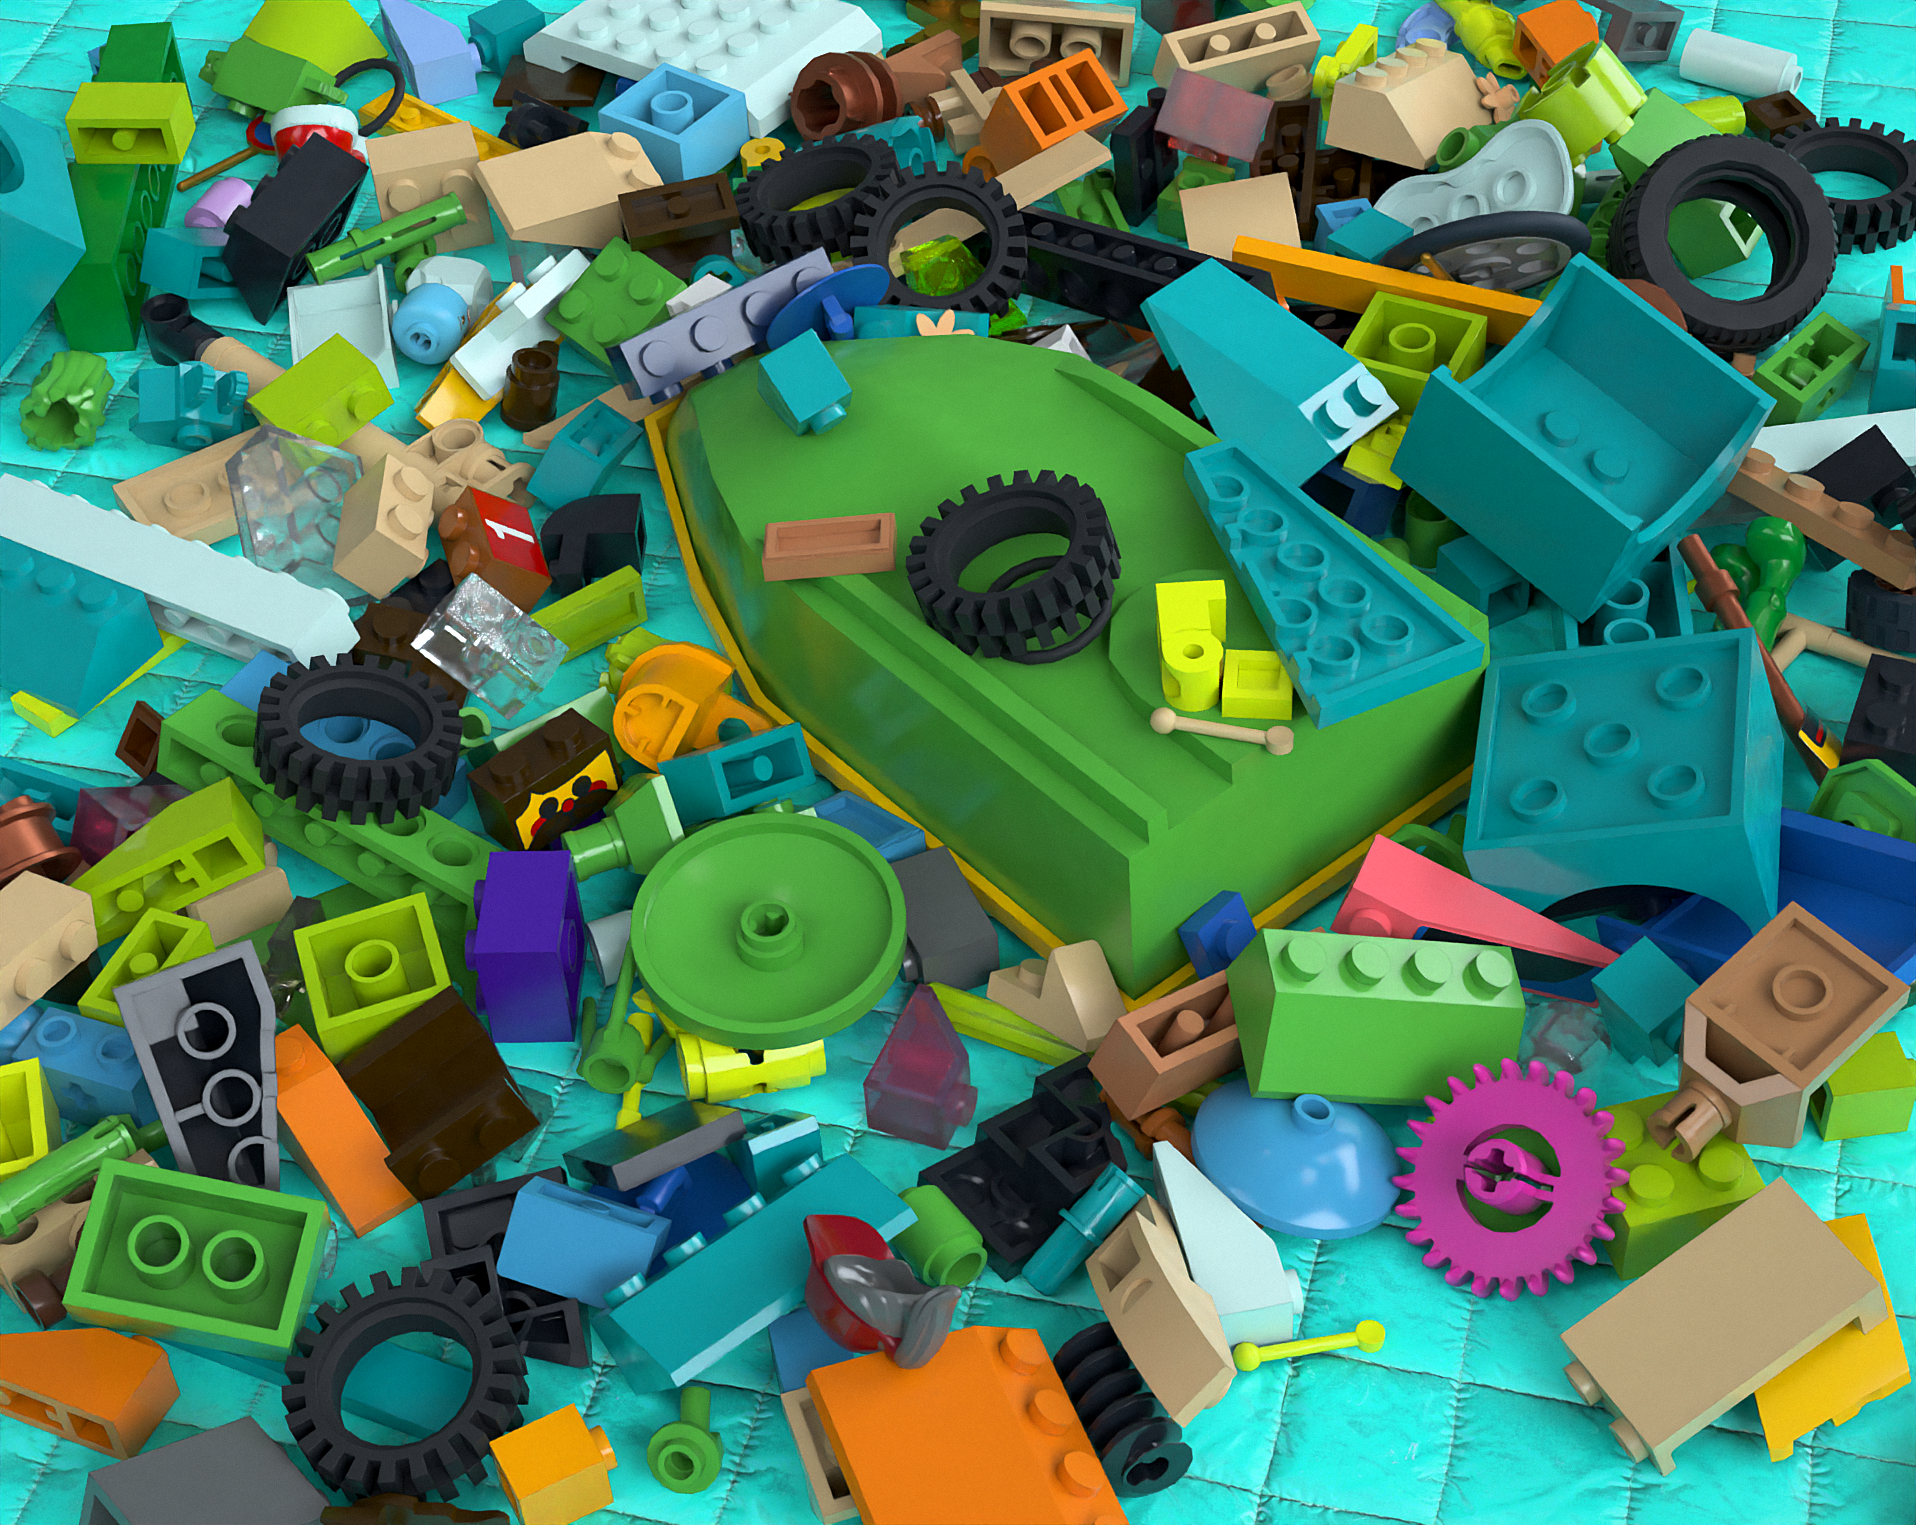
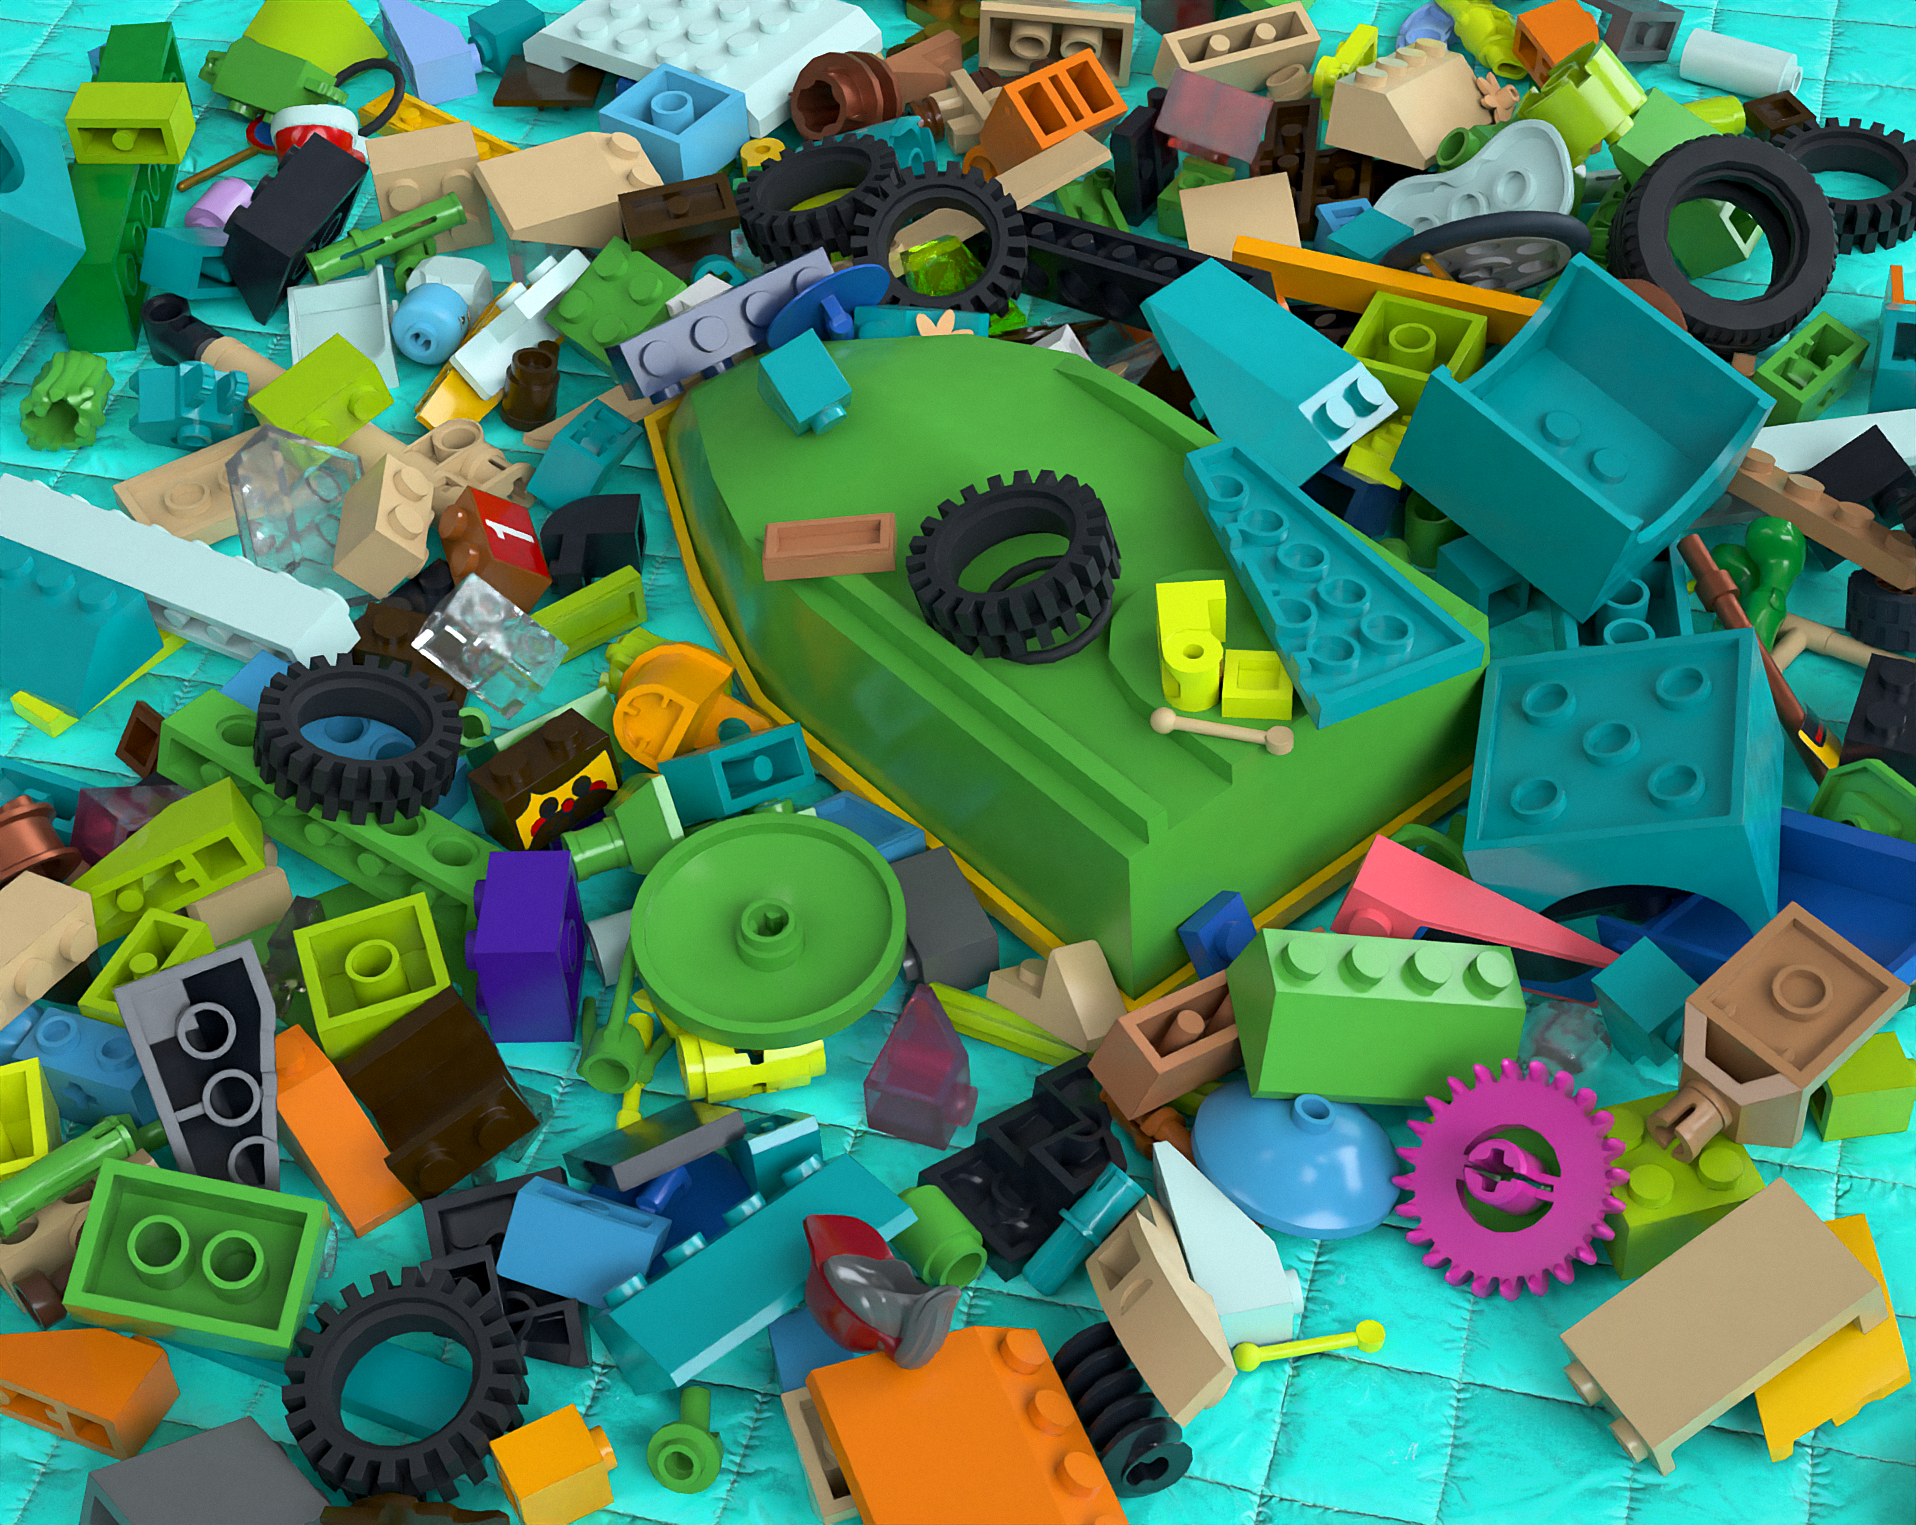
(538, 122): black hips -> none

